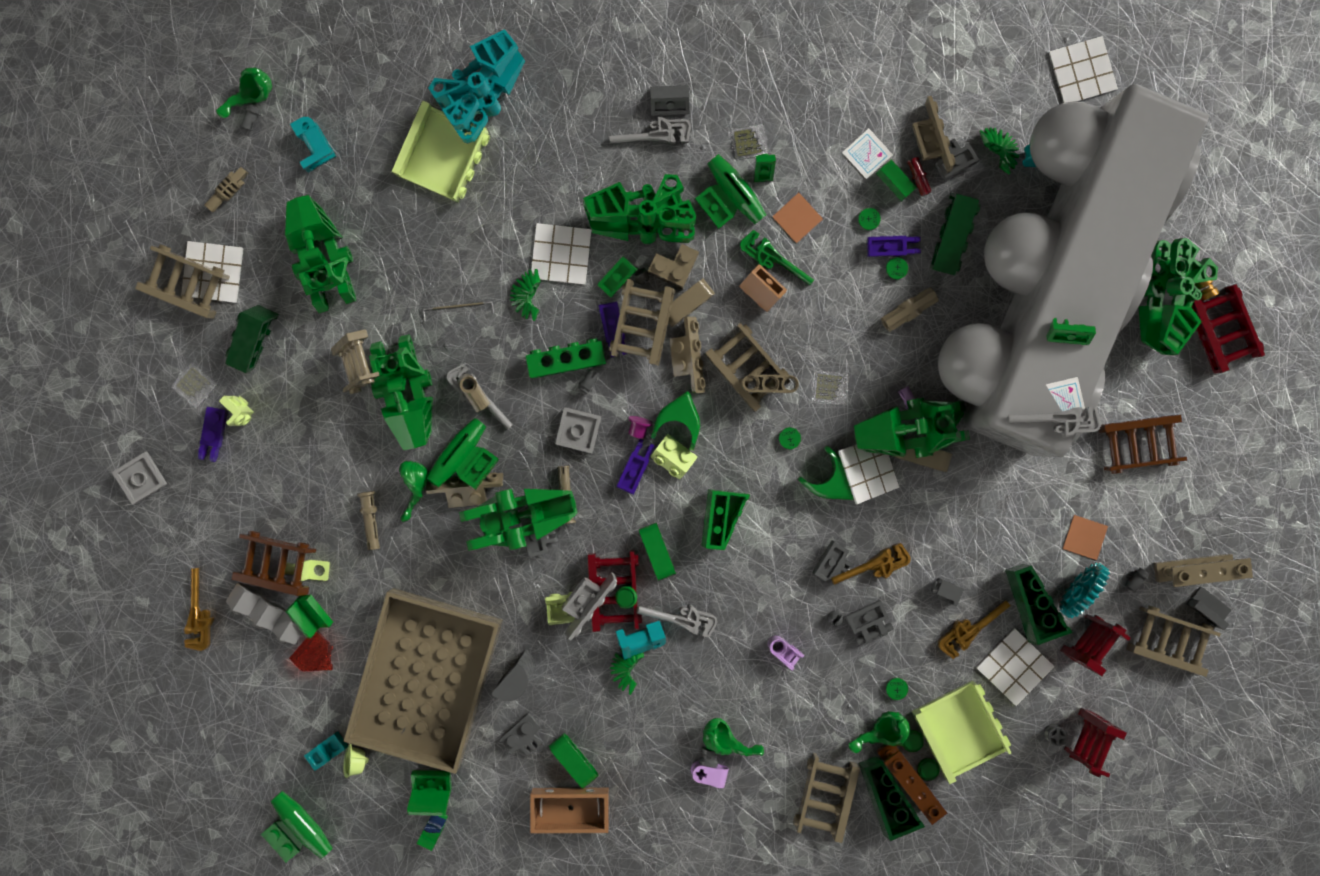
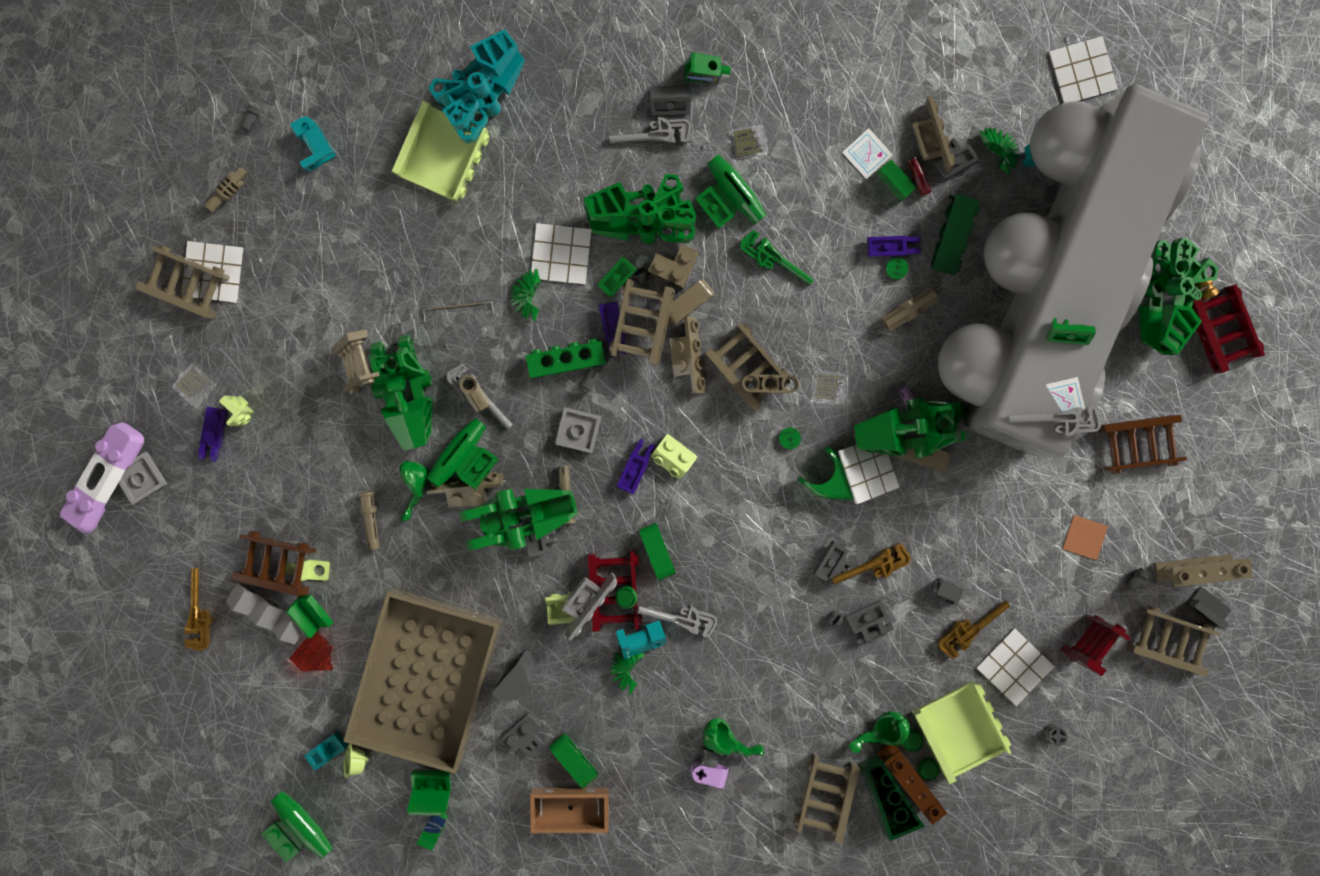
(116, 453): none -> lavender piece
(248, 338): dark green wedge -> none
(253, 89): green hair -> none
(304, 225): green piece -> none
(638, 426): magenta piece -> none
(680, 410): green animal -> none
(704, 69): none -> green torso
(720, 518): green wedge -> none
(763, 288): medium nougat brick -> none
(764, 168): green plate -> none
(787, 653): lavender piece -> none
(797, 217): nougat sticker -> none
(869, 219): green piece -> none
(896, 688): green piece -> none
(1035, 606): dark green wedge -> none
(1084, 590): teal gear -> none
(1095, 742): dark red fence -> none

